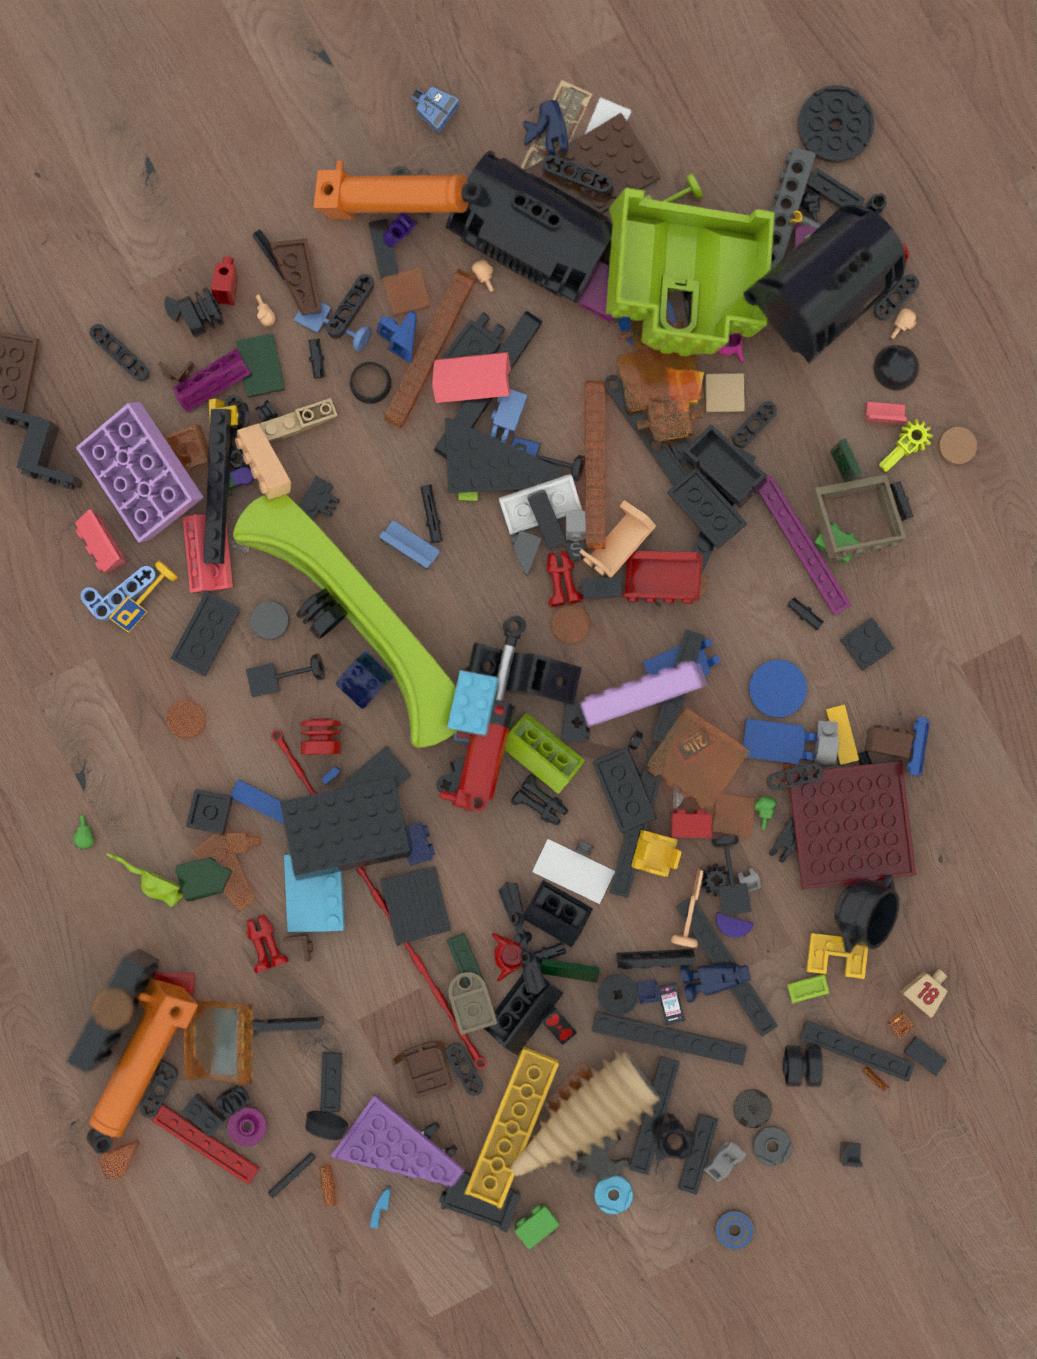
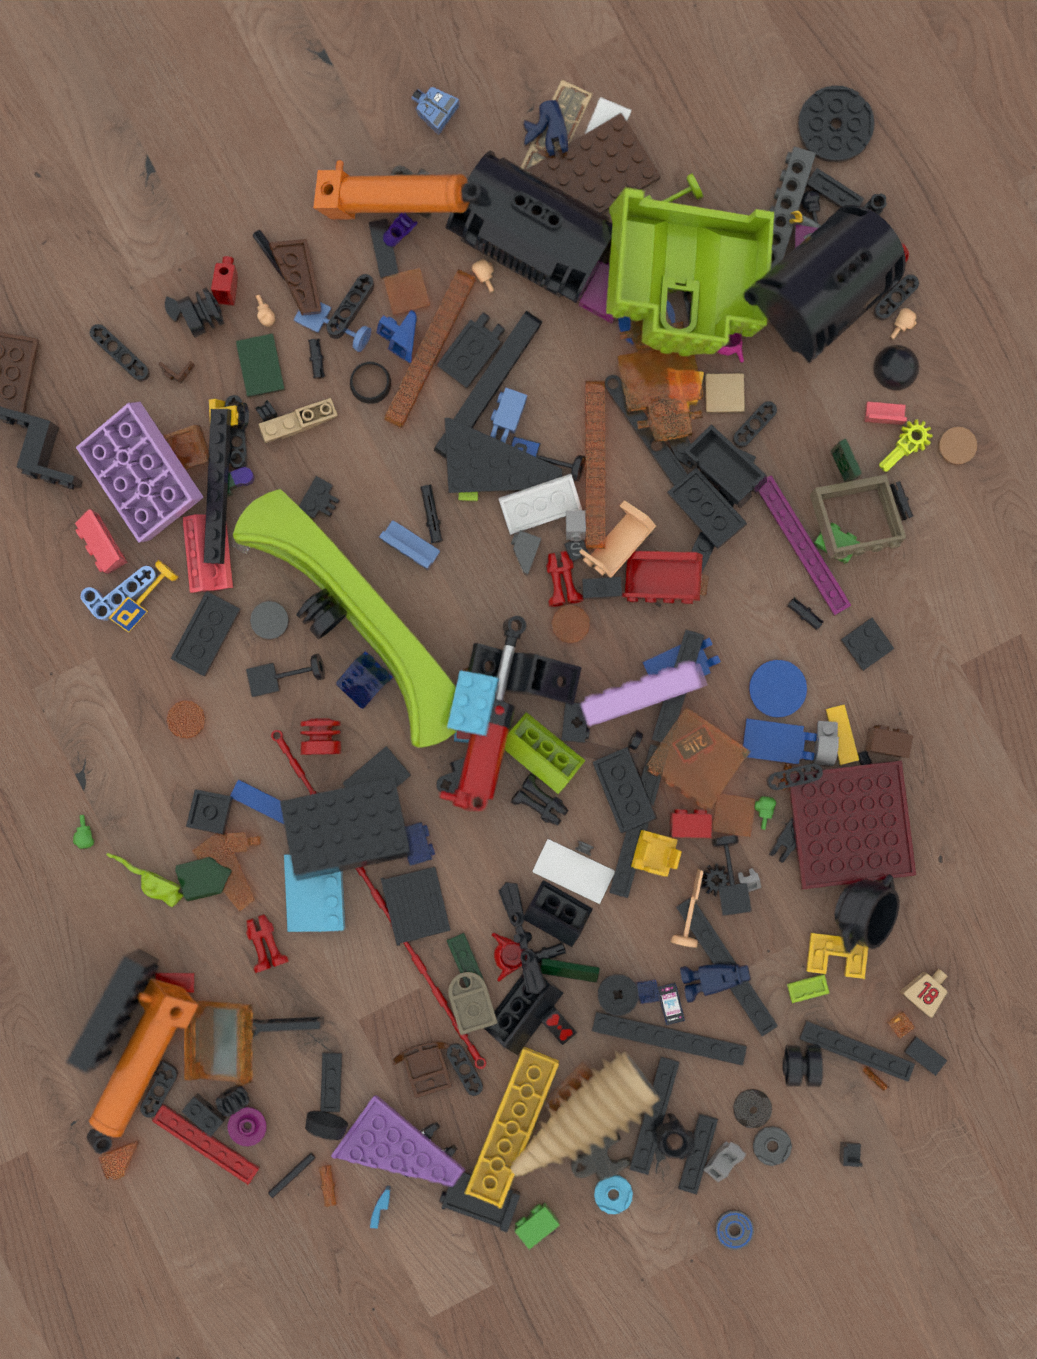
(112, 1008): clear orange tile -> none
(212, 382): magenta fence -> none
(263, 461): light nougat brick -> none
(307, 945): reddish brown bracket -> none
(335, 771): blue tile -> none
(471, 377): coral slope -> none
(546, 519): black tile -> none
(577, 176): black beam -> none
(663, 958): black plate -> none
(677, 797): clear slope -> none
(732, 926): dark purple tile -> none
(918, 746): blue plate -> none

